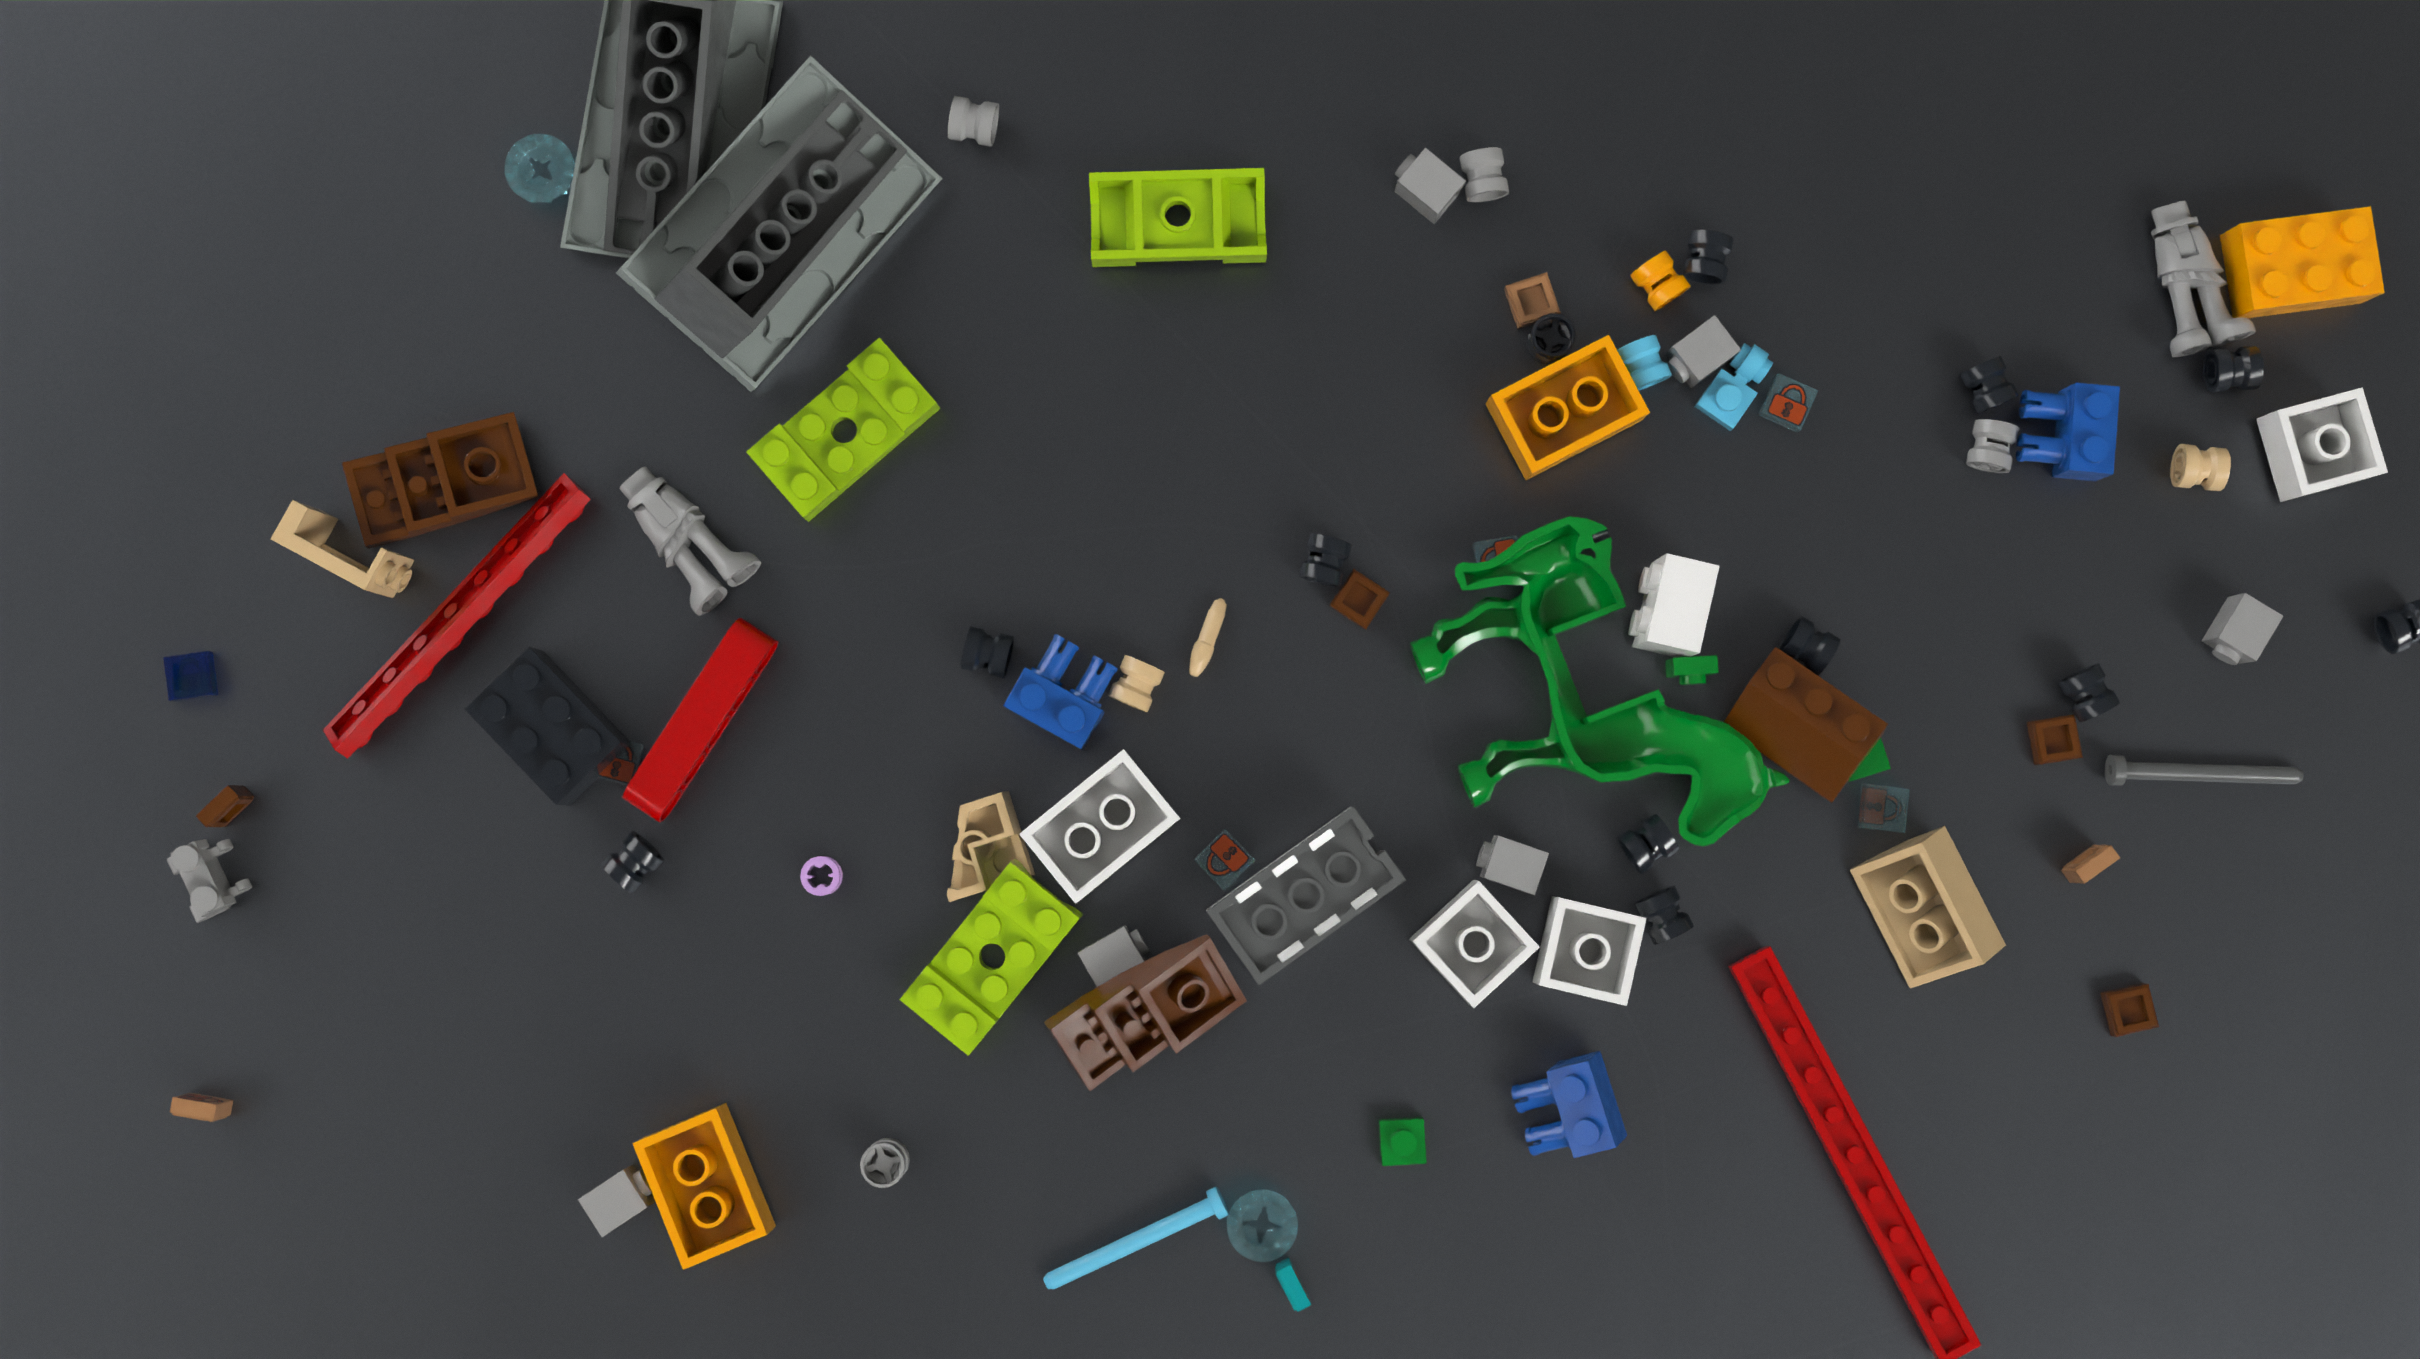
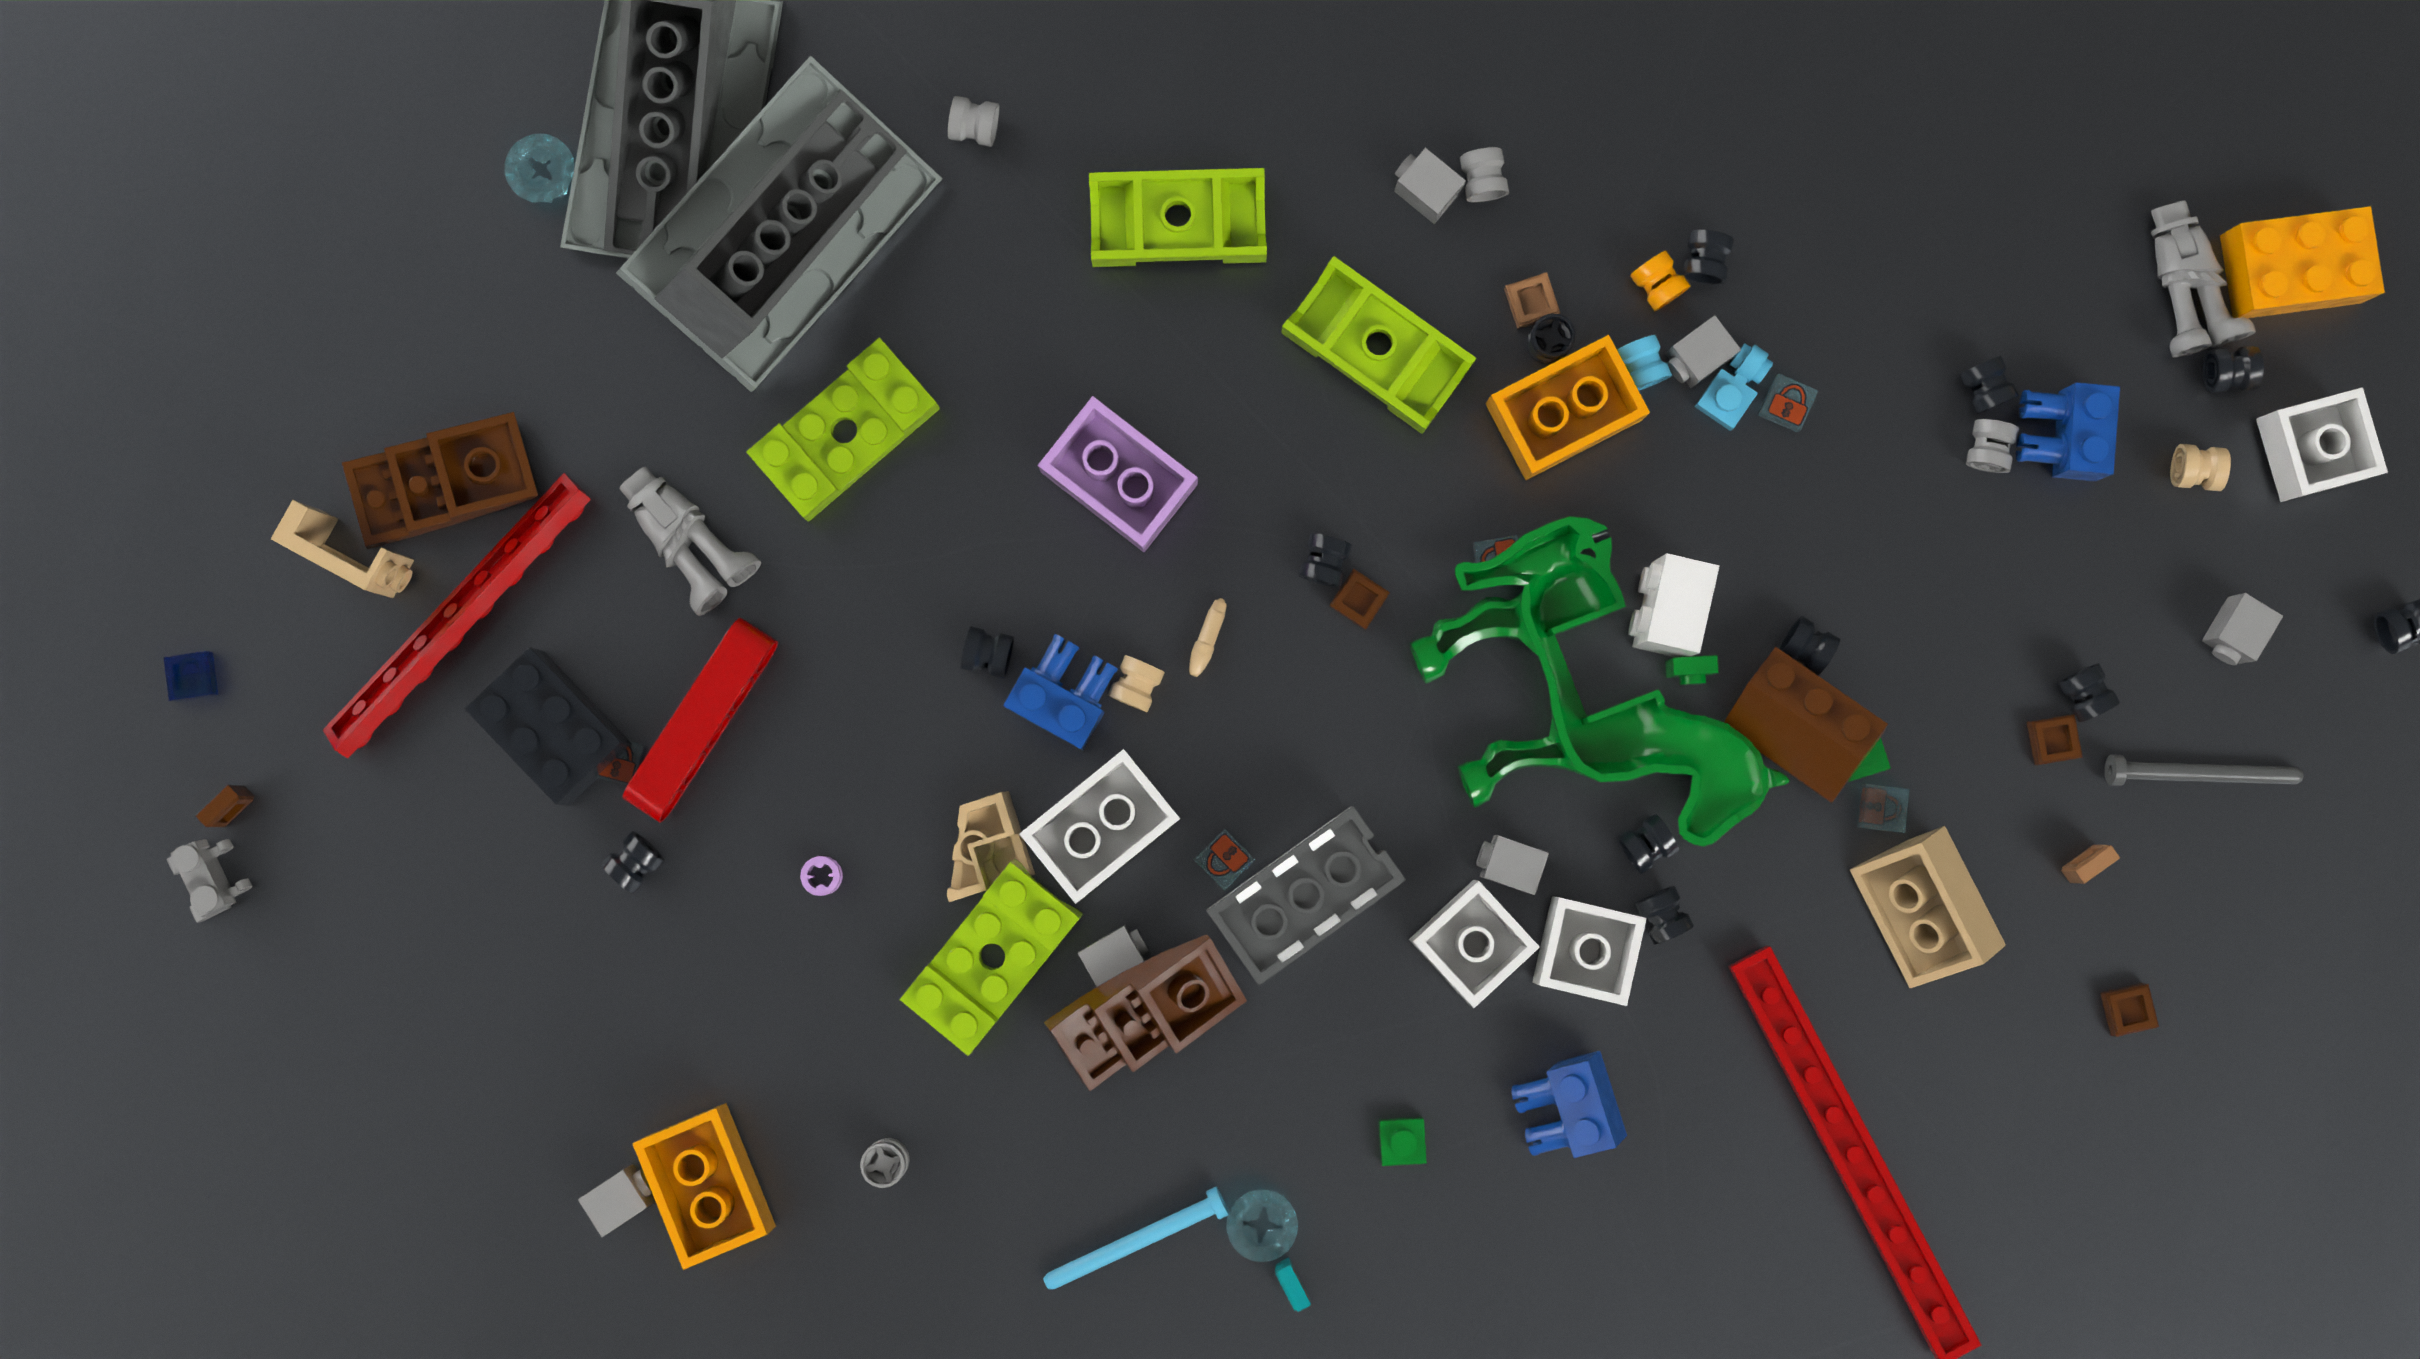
(201, 1107): medium nougat tile -> none
(1118, 474): none -> lavender brick
(1409, 378): none -> lime piece

